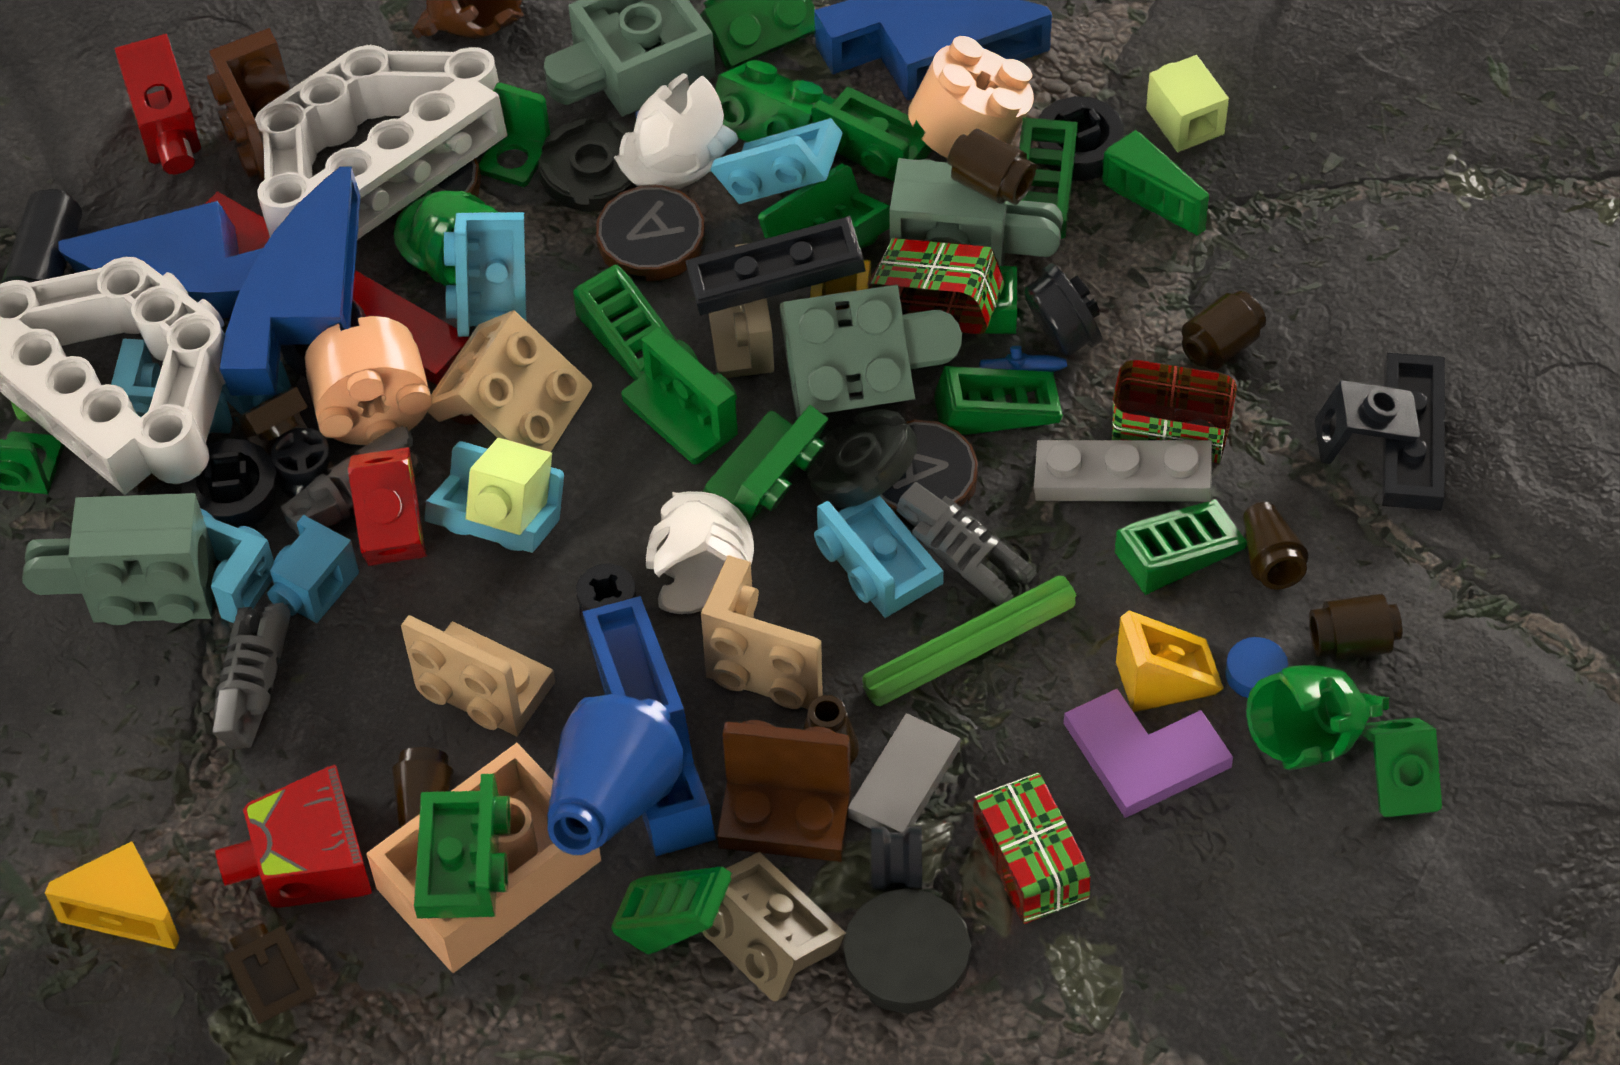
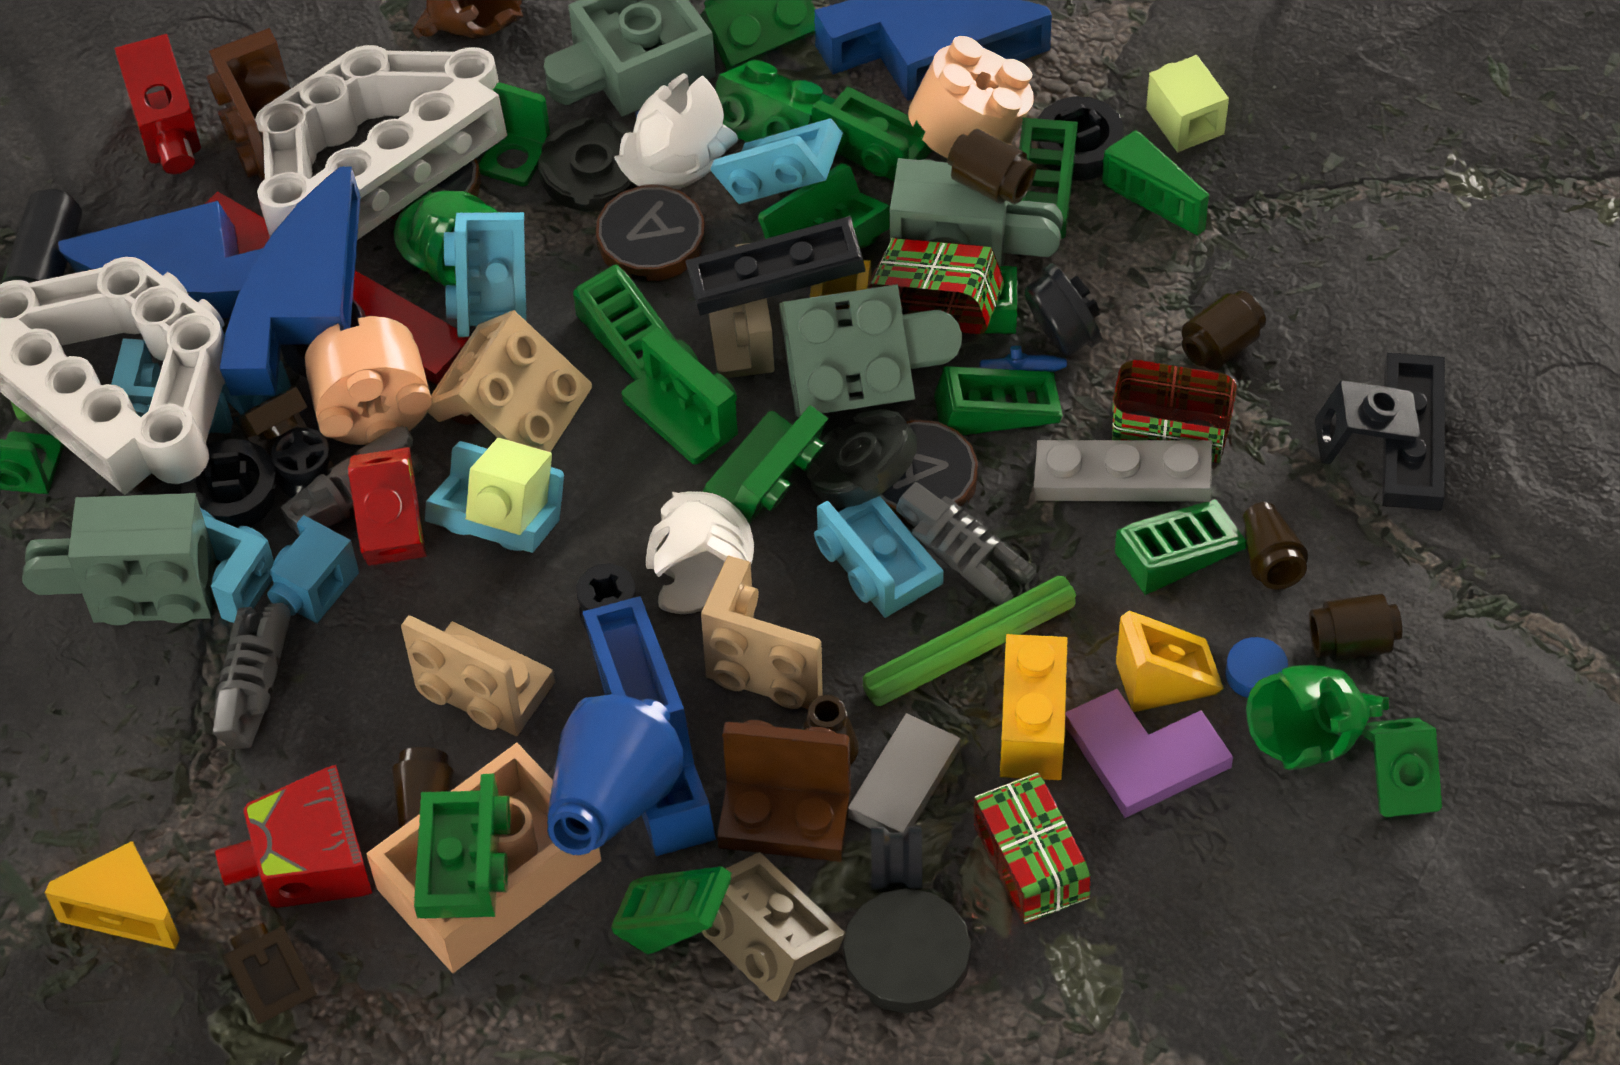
(1033, 706): none -> yellow brick

